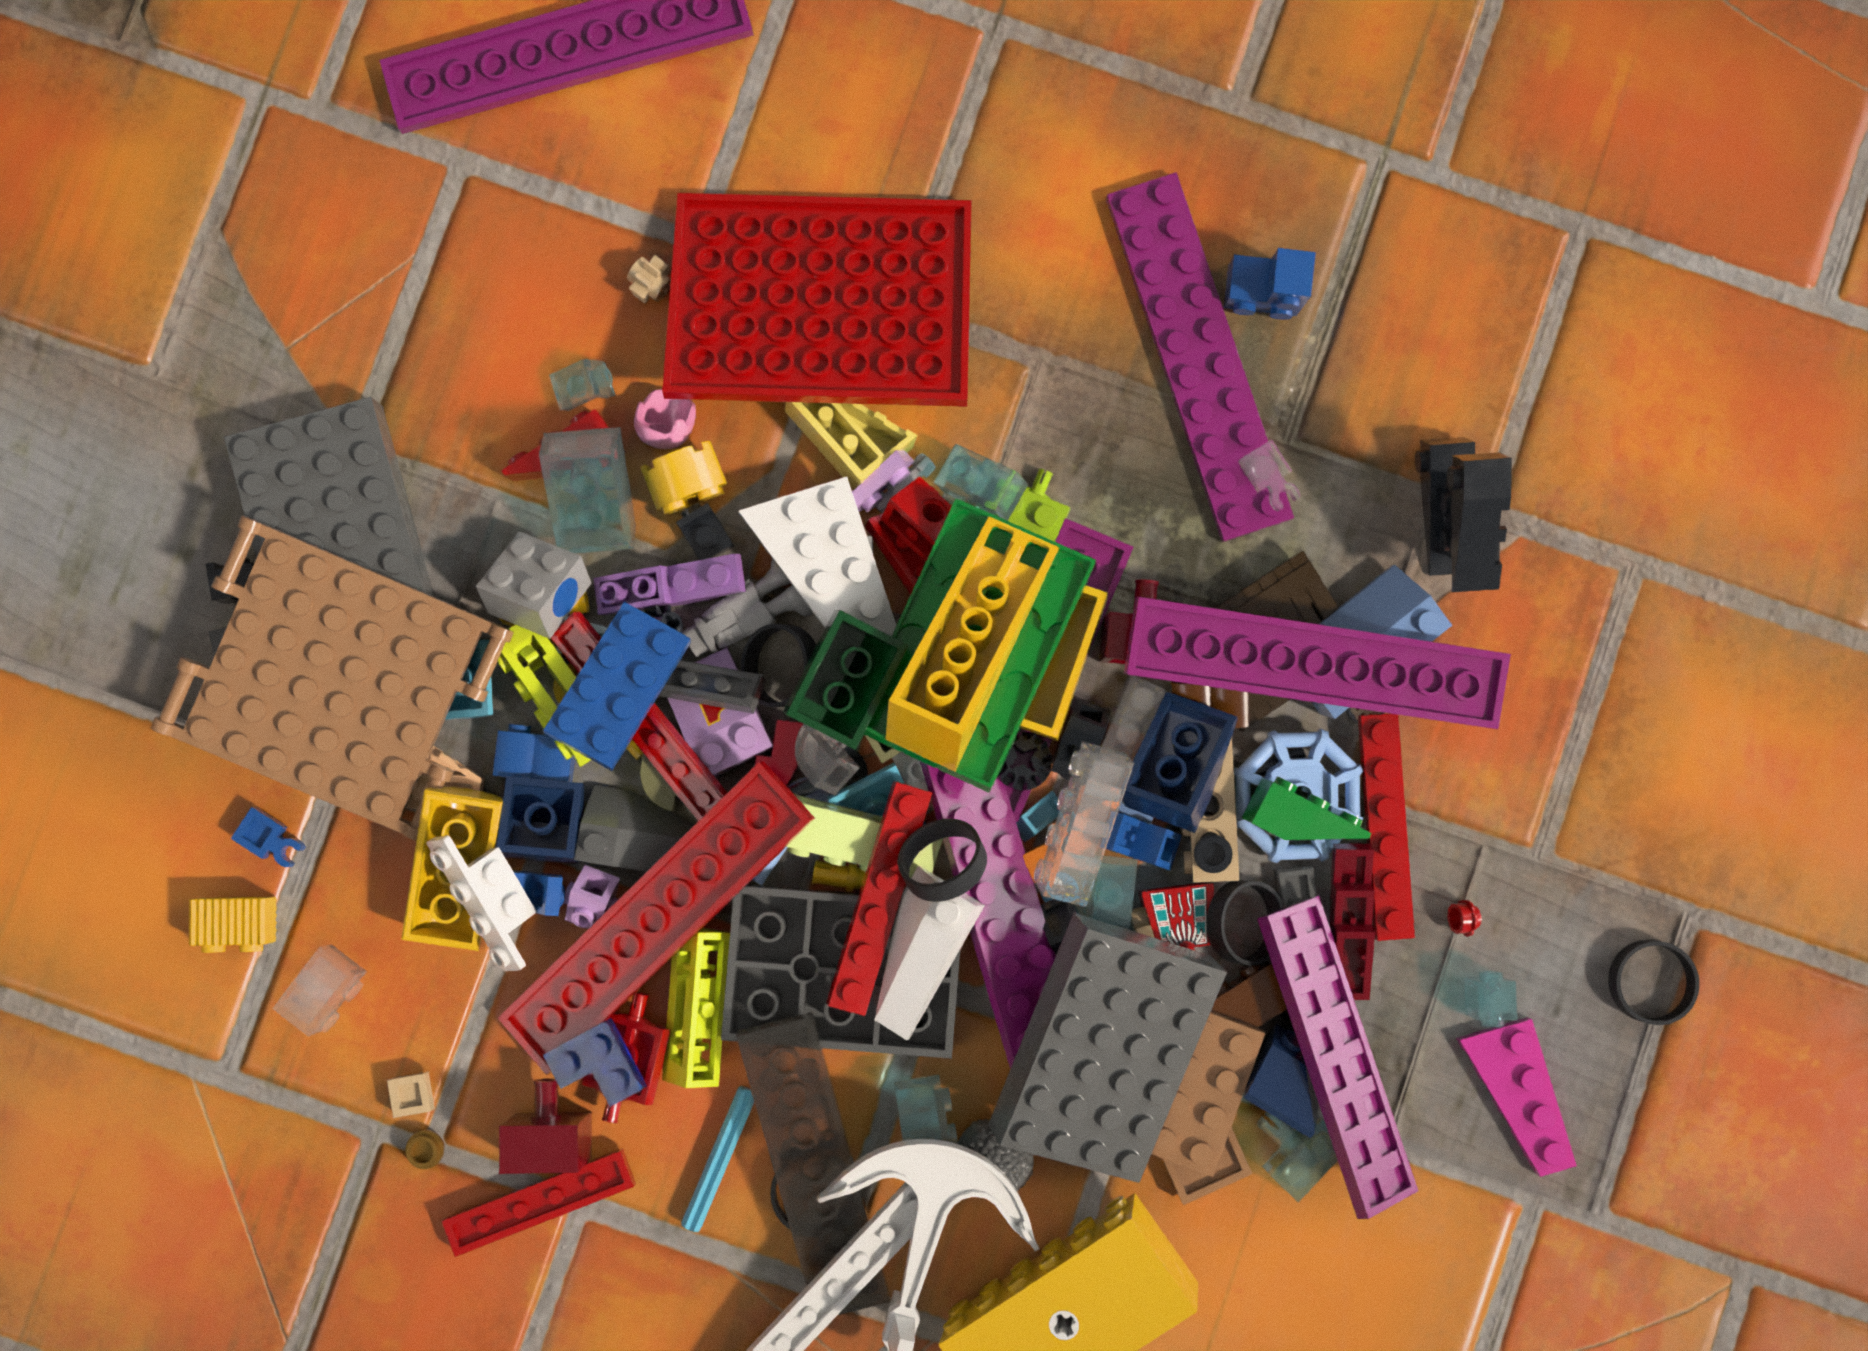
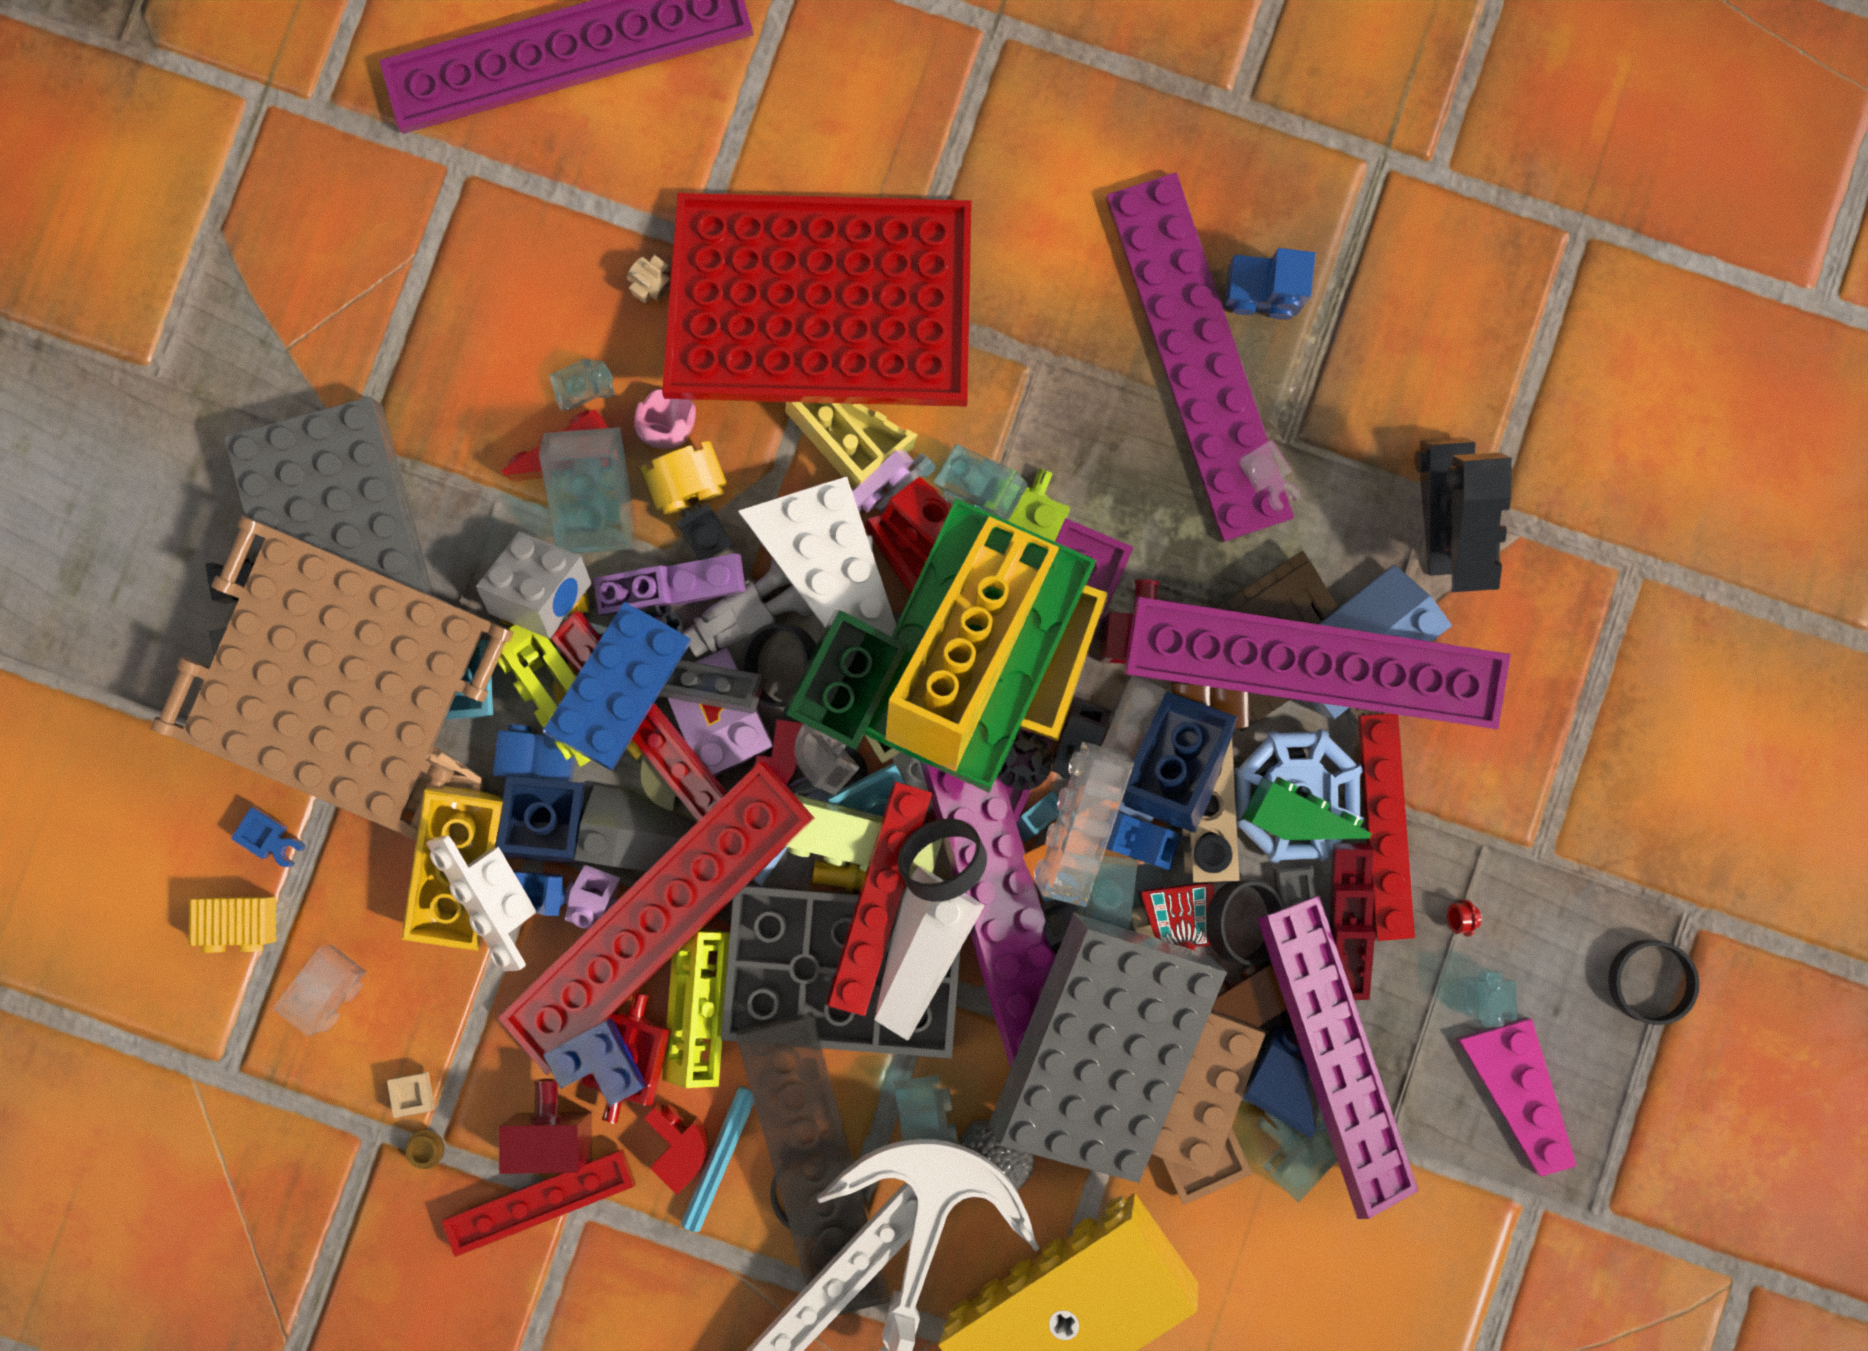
(686, 1149): none -> red brick

